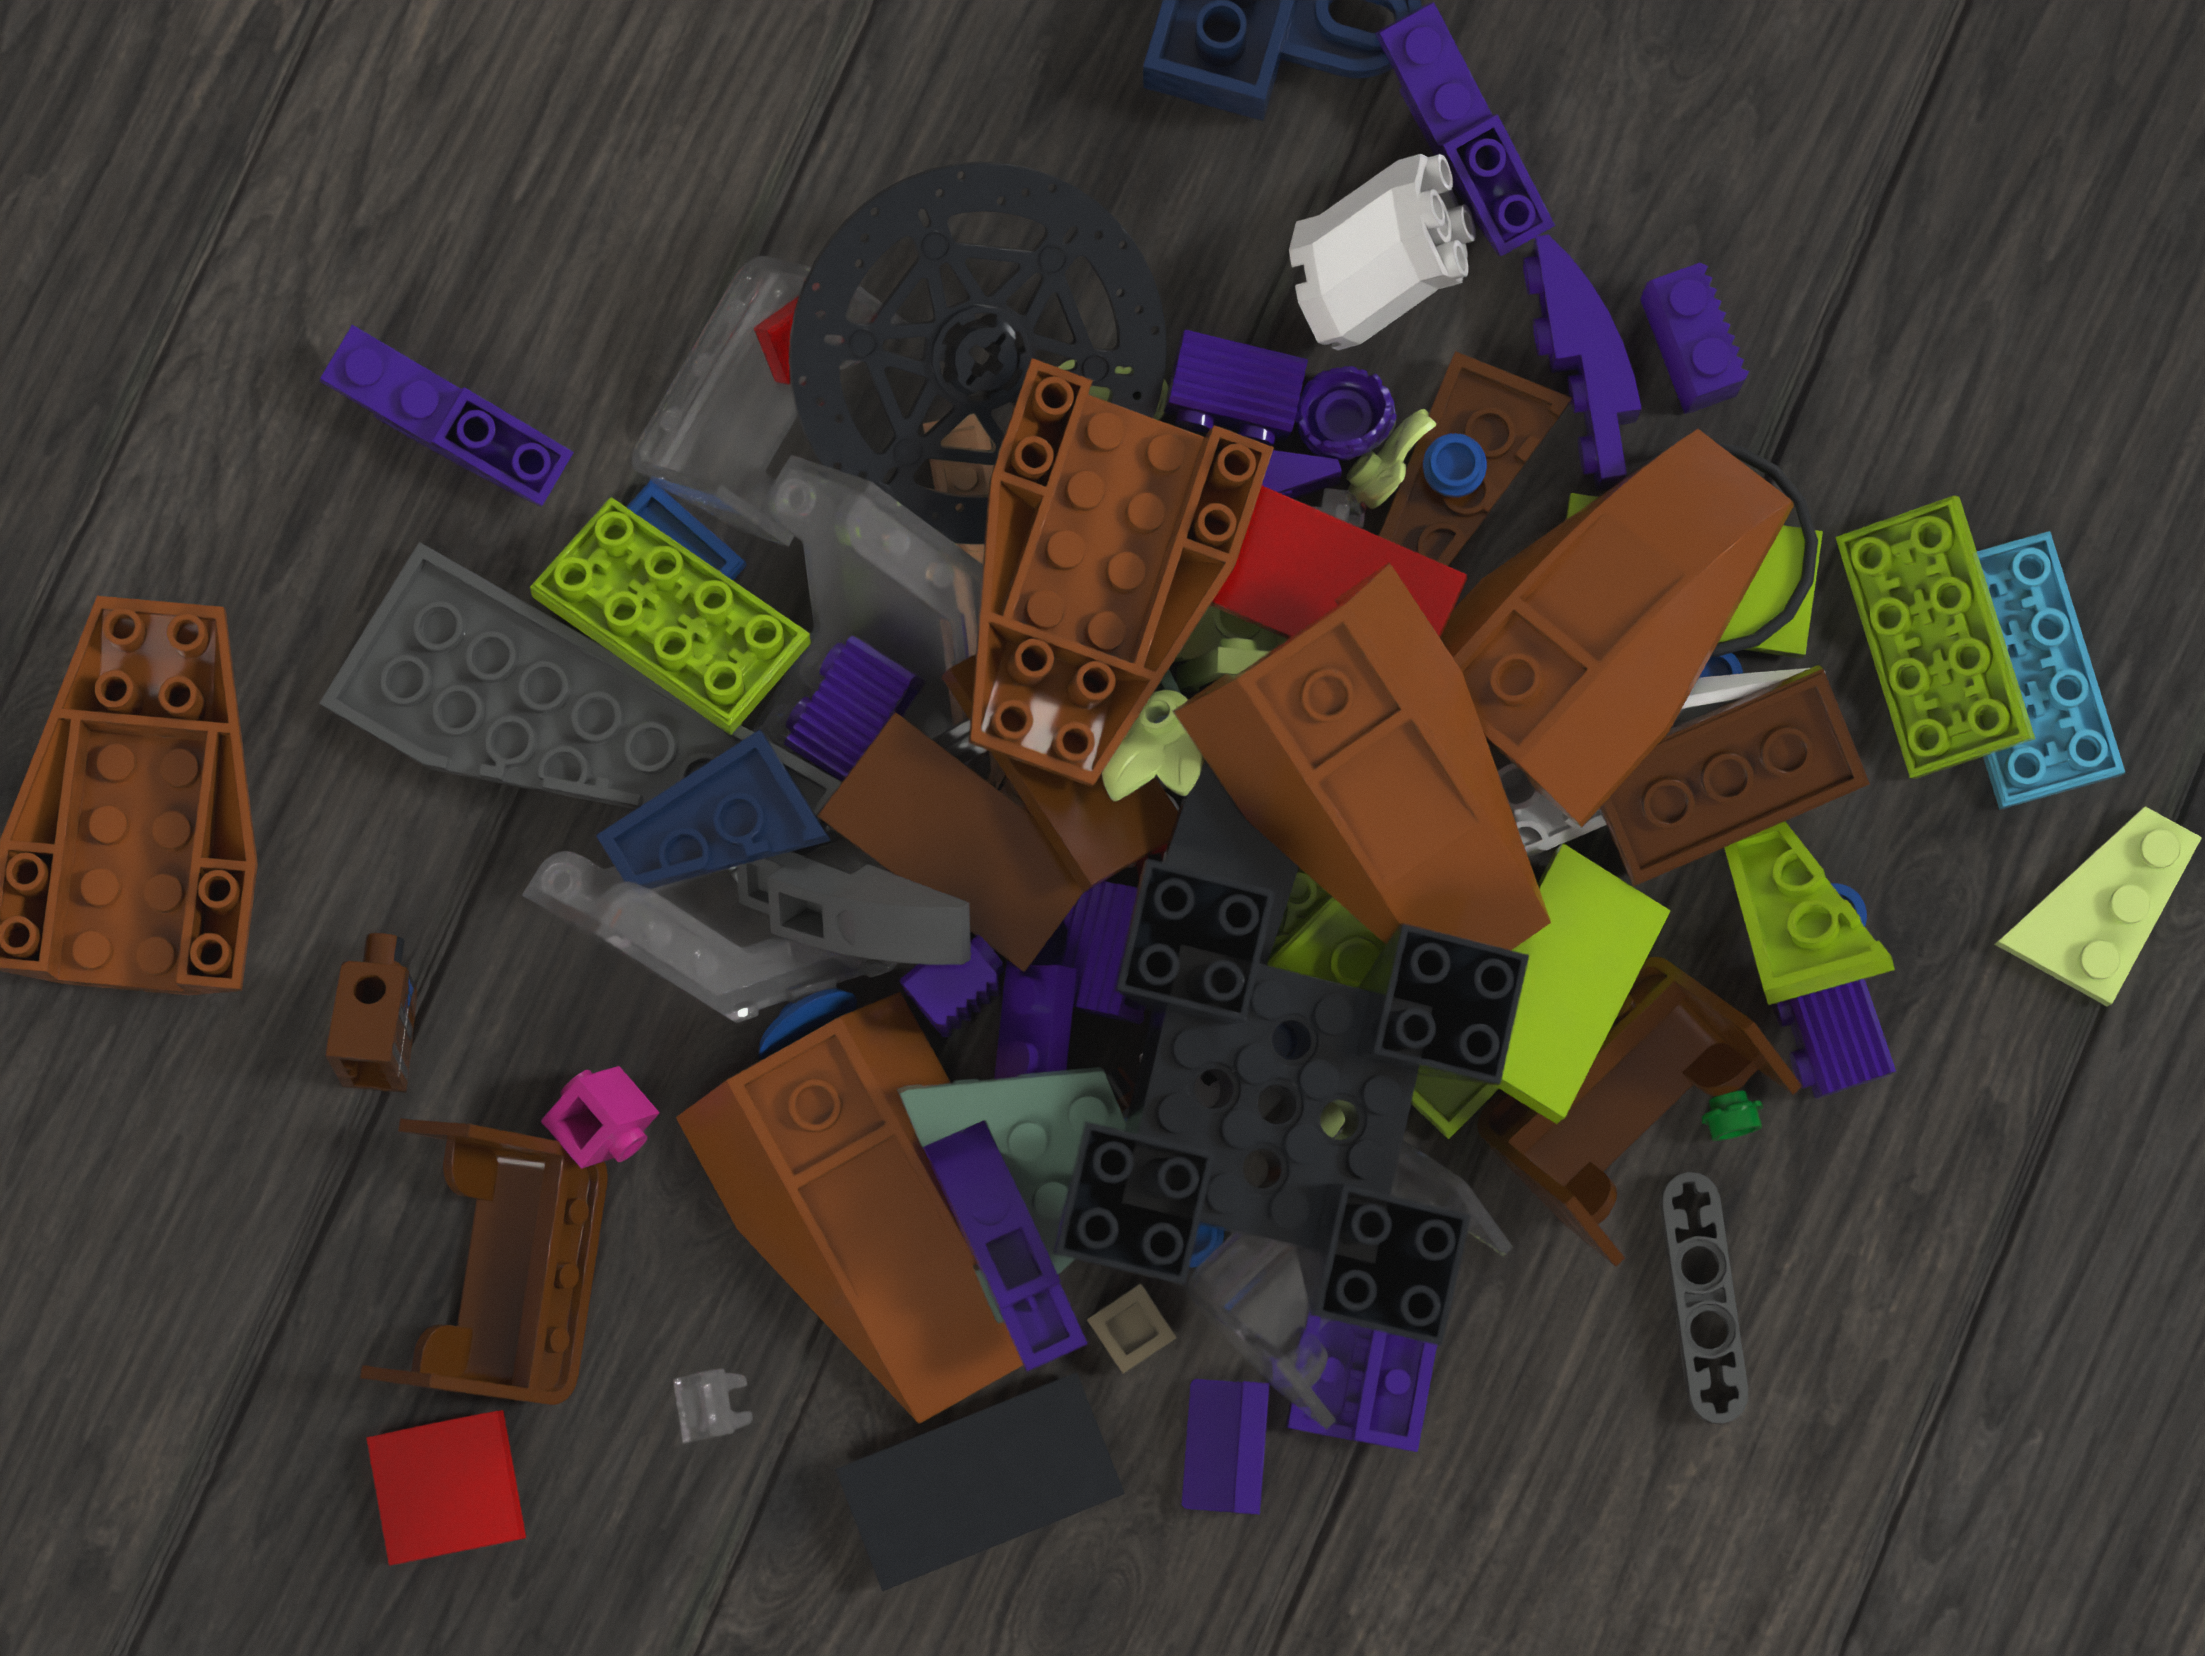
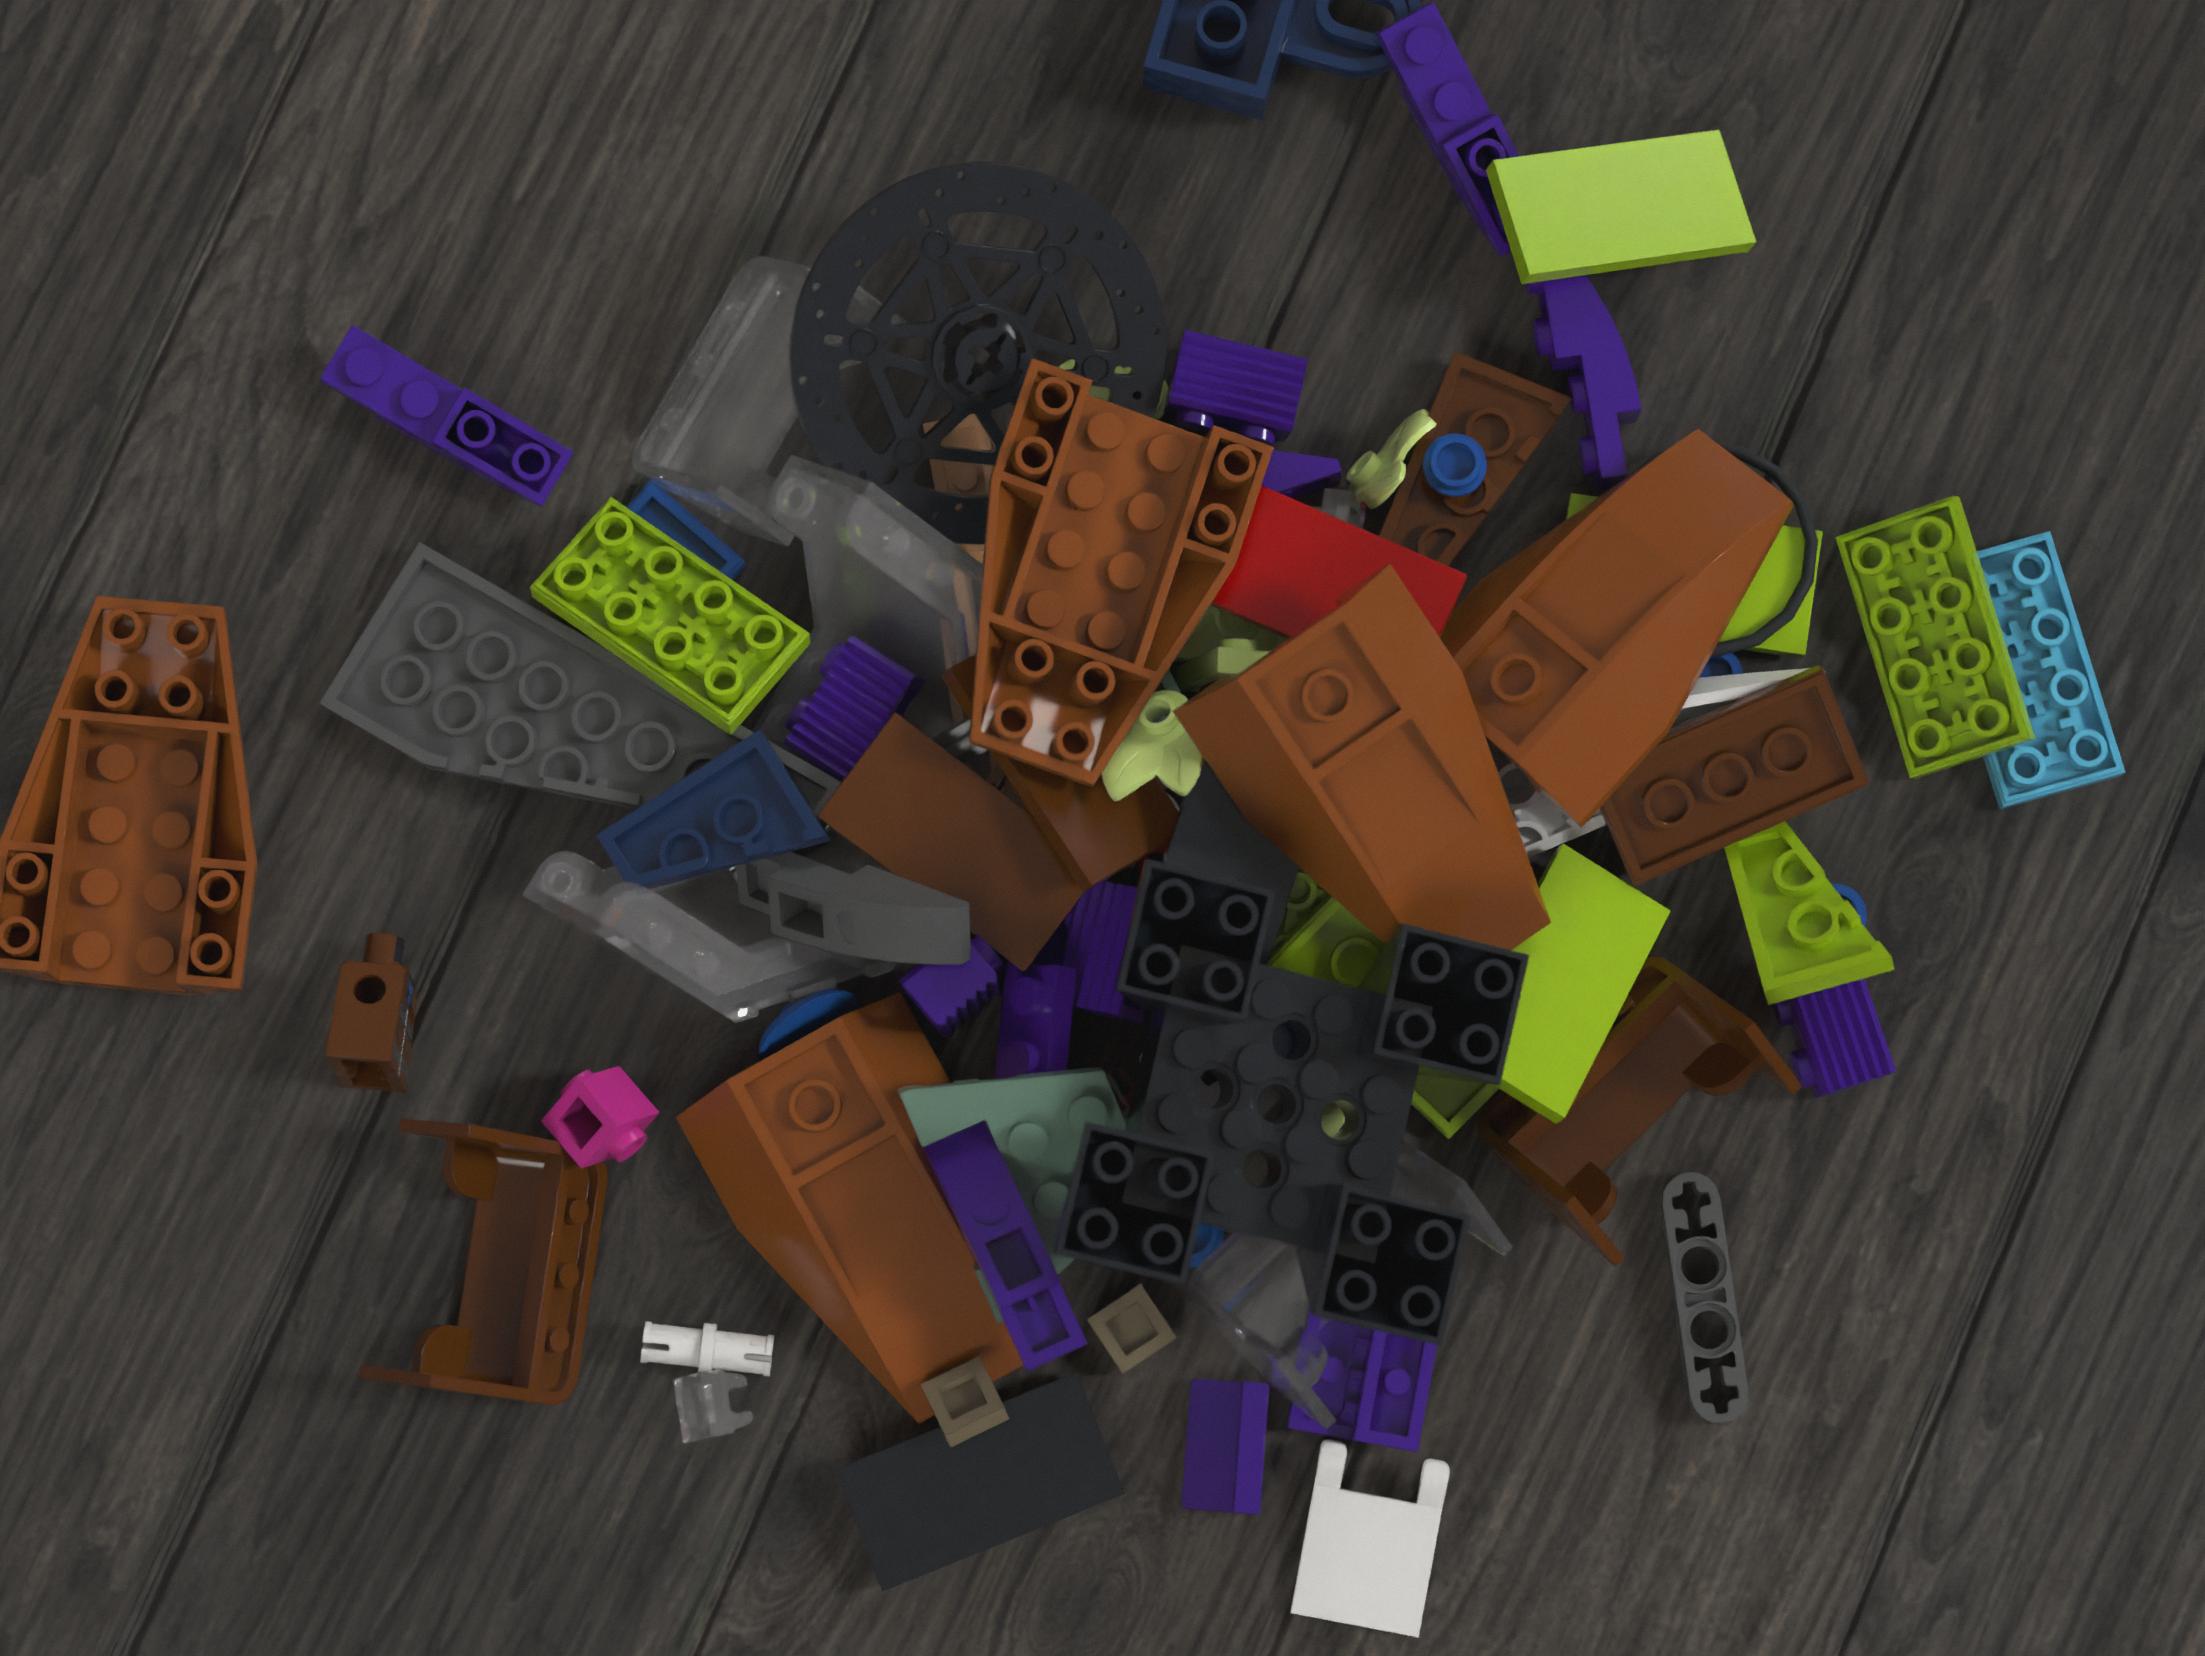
(446, 1487): red slope -> none
(707, 1348): none -> white pin
(775, 340): red tile -> none
(965, 1401): none -> dark tan plate
(1345, 413): dark purple hair -> none
(1368, 1553): none -> white flag
(1381, 250): white brick -> none
(1620, 206): none -> lime tile
(1693, 337): dark purple brick -> none
(1732, 1116): green plate -> none
(2106, 908): yellowish green wing -> none

